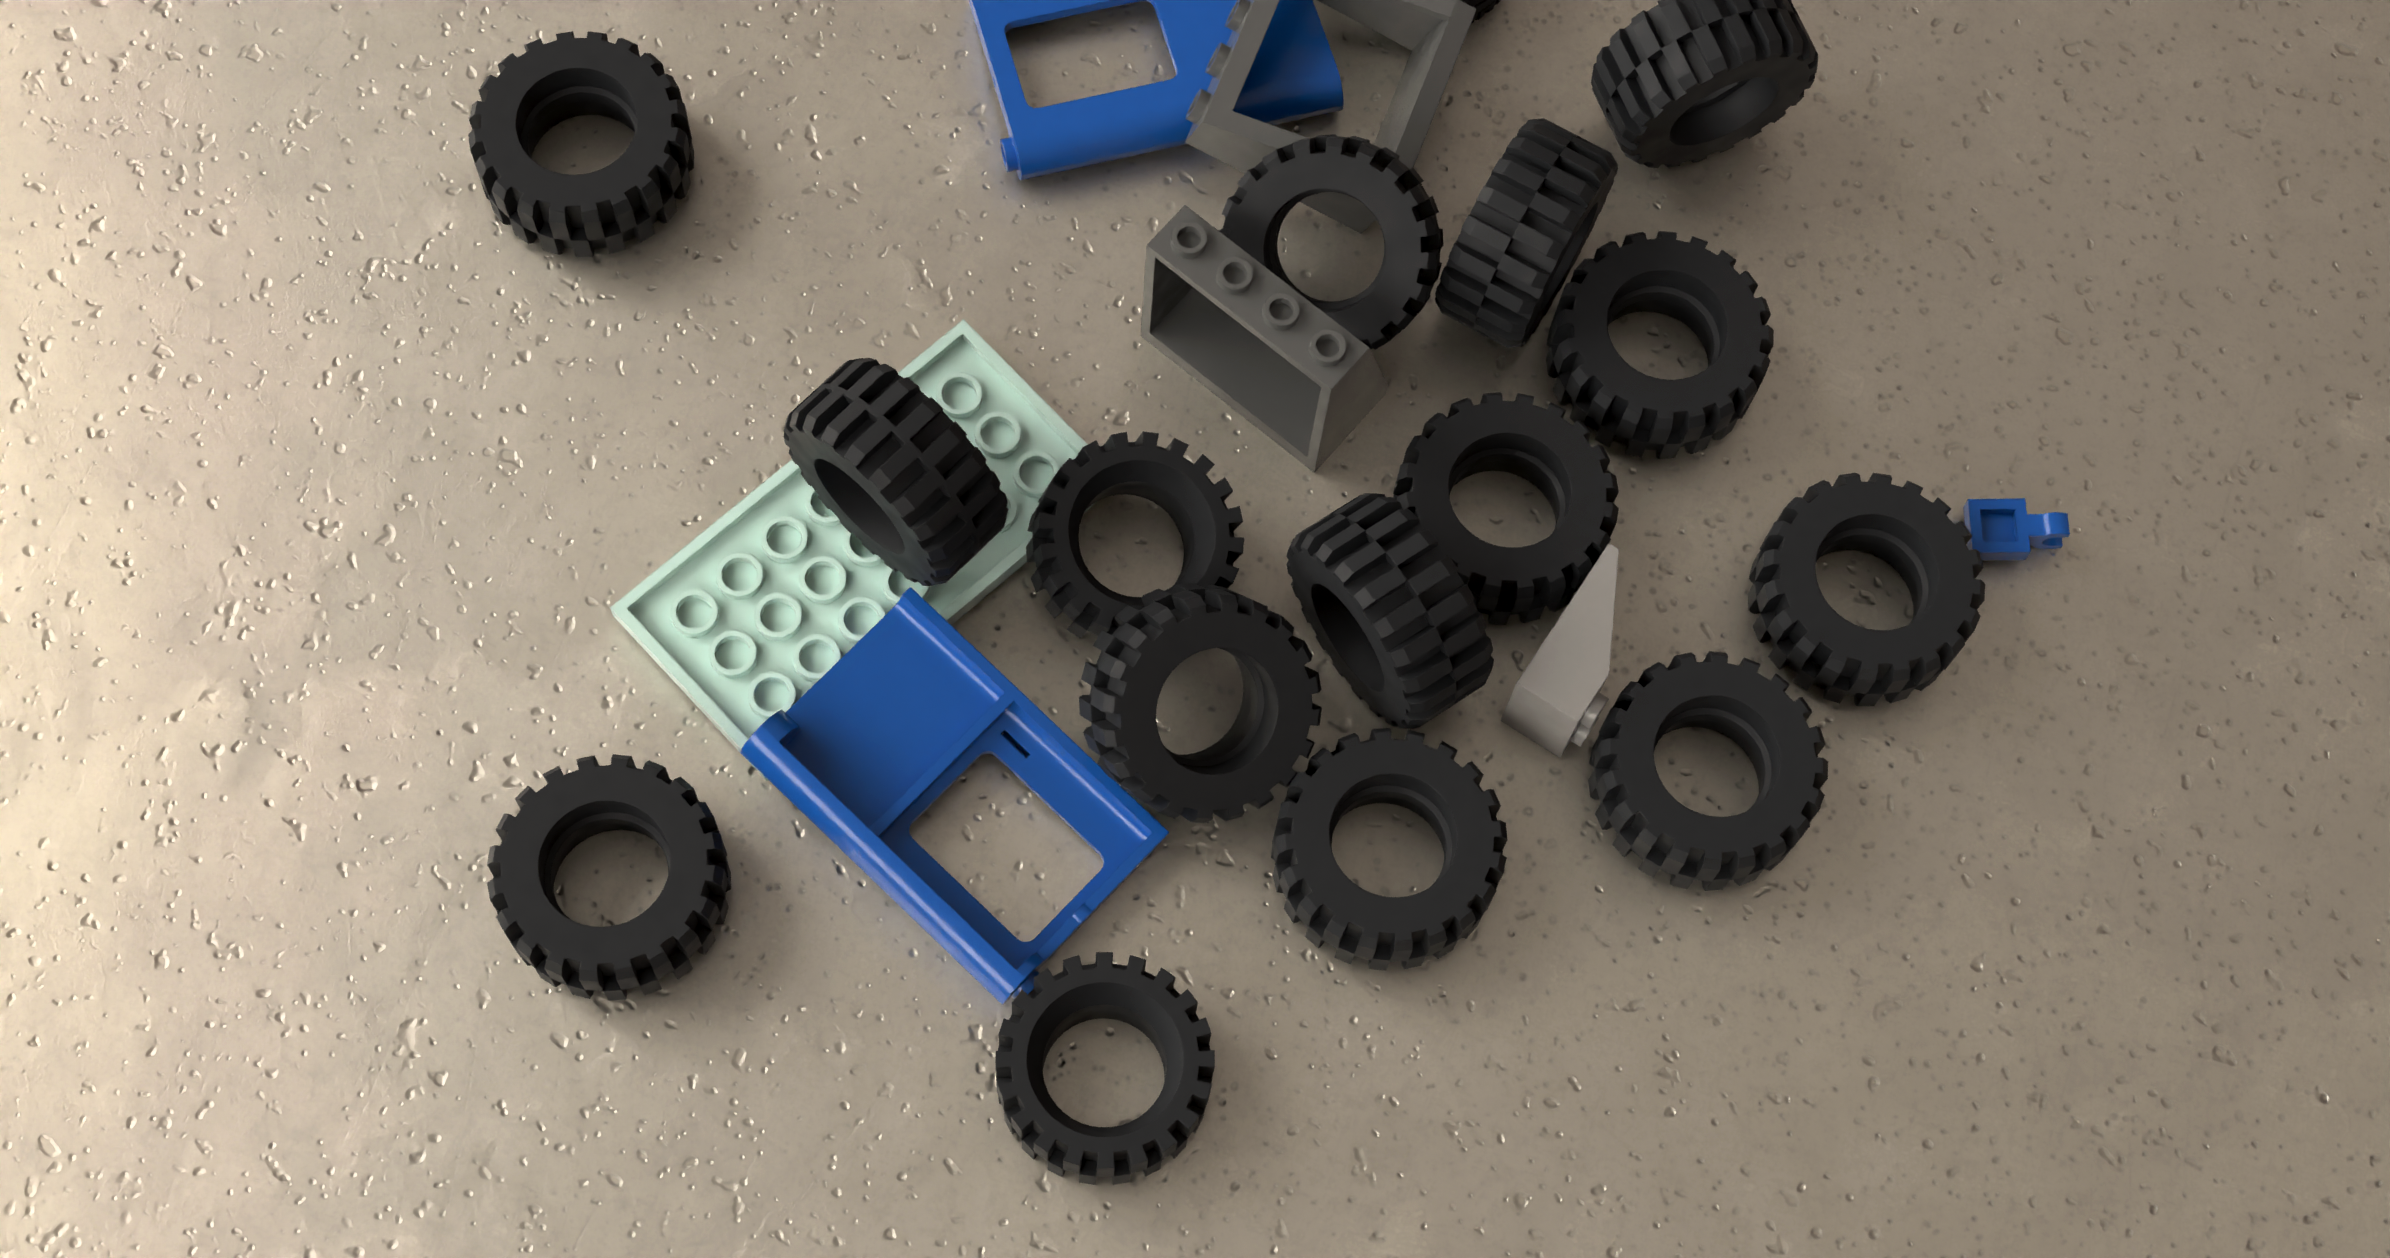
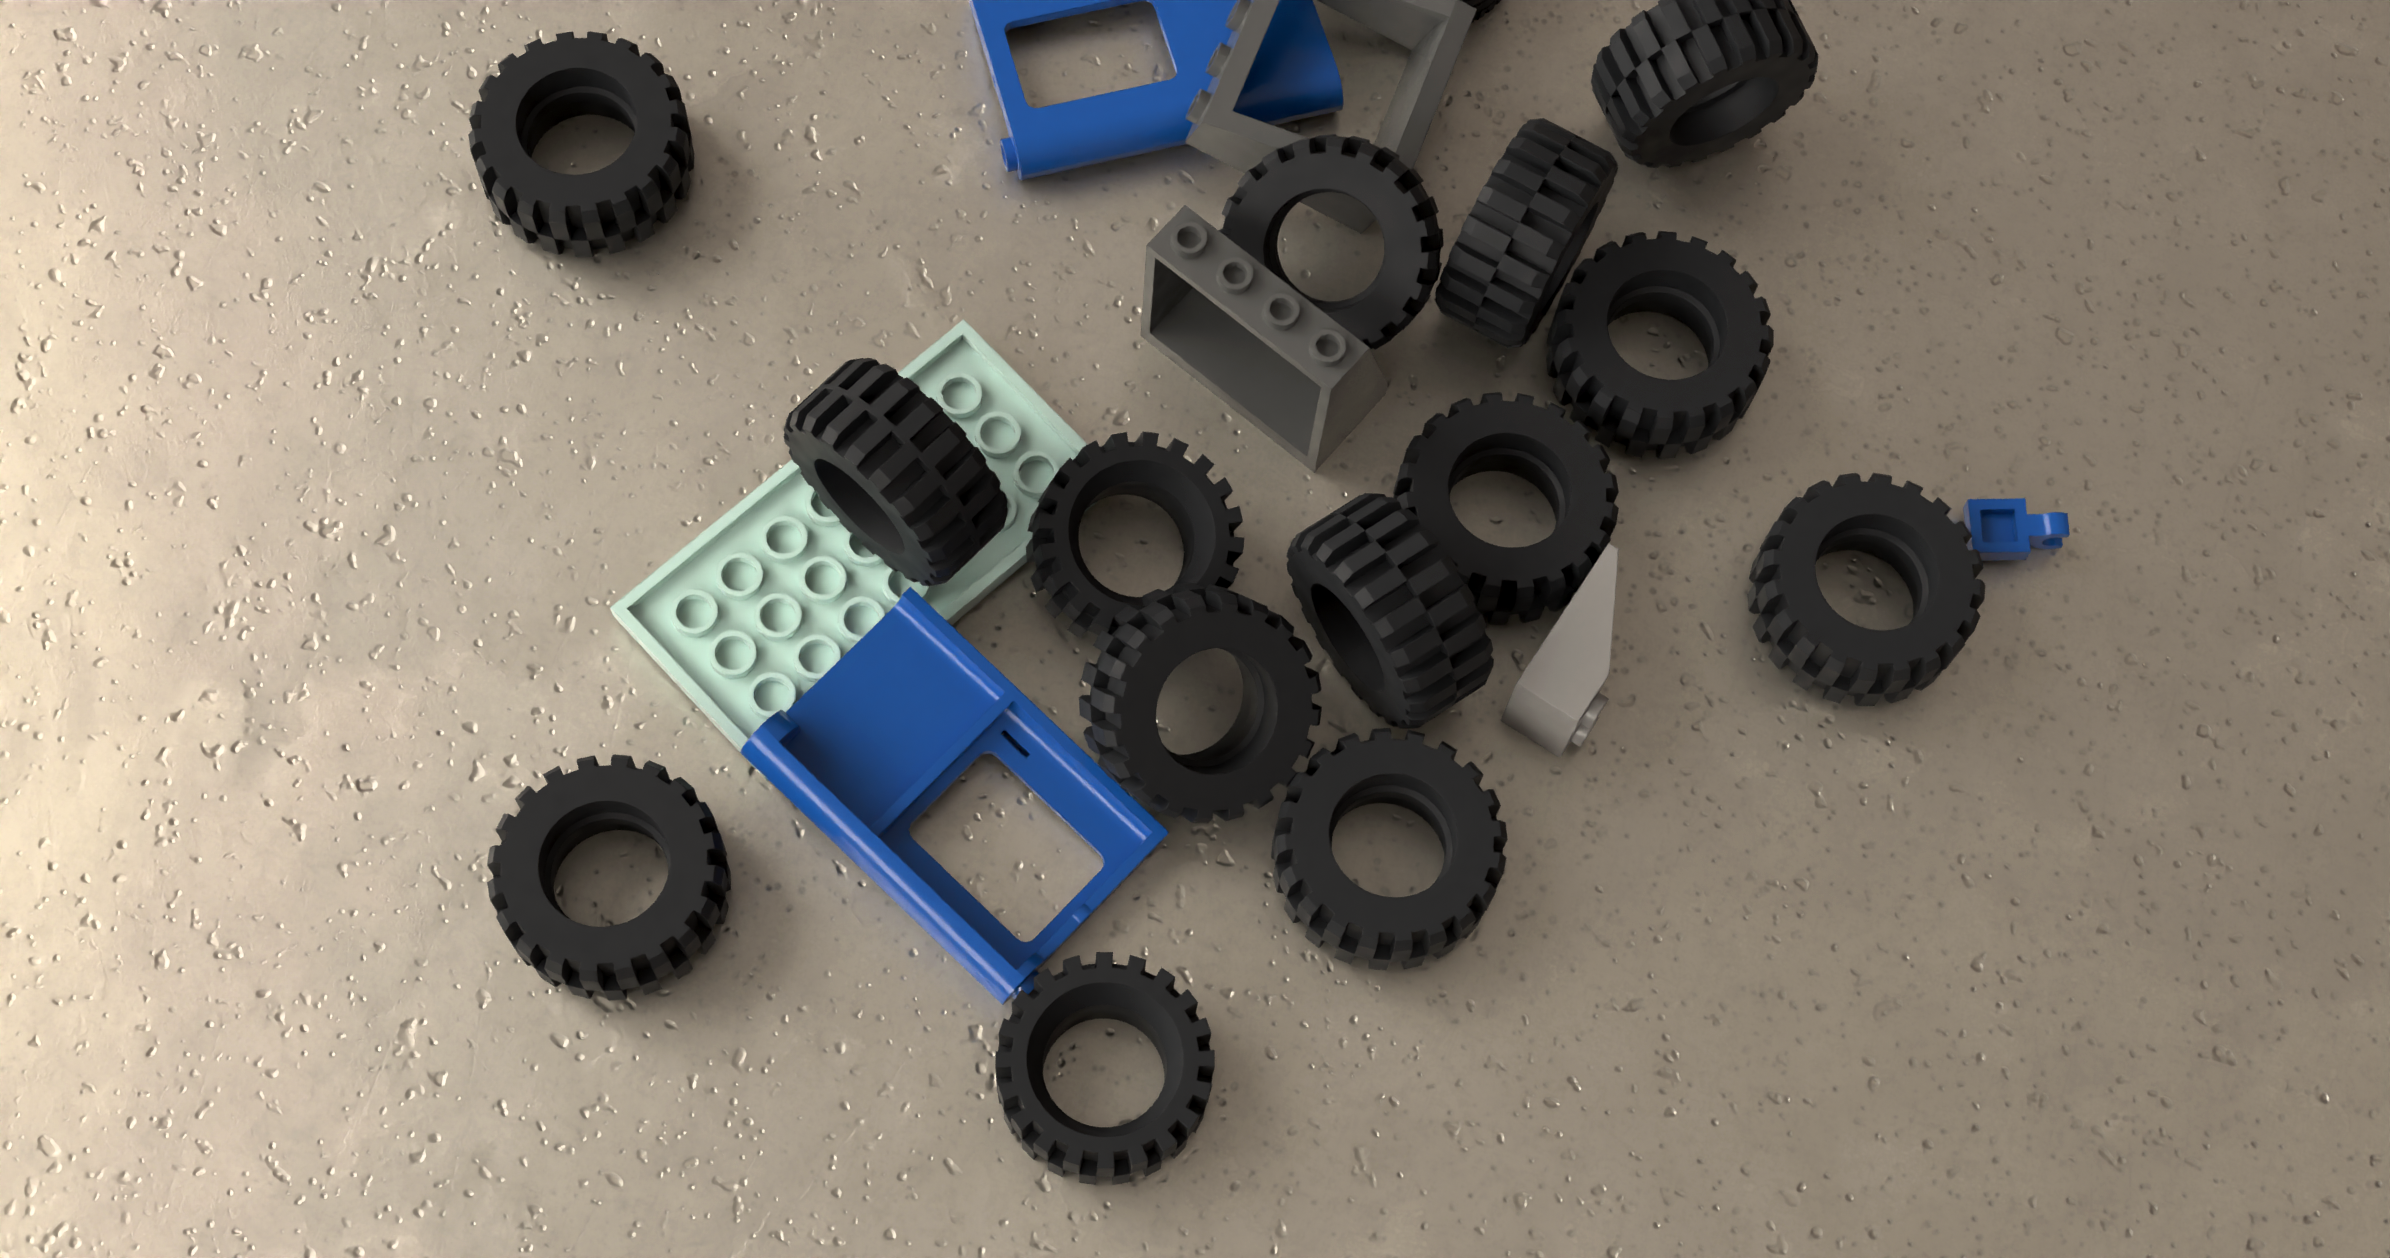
(1754, 716): black tyre -> none

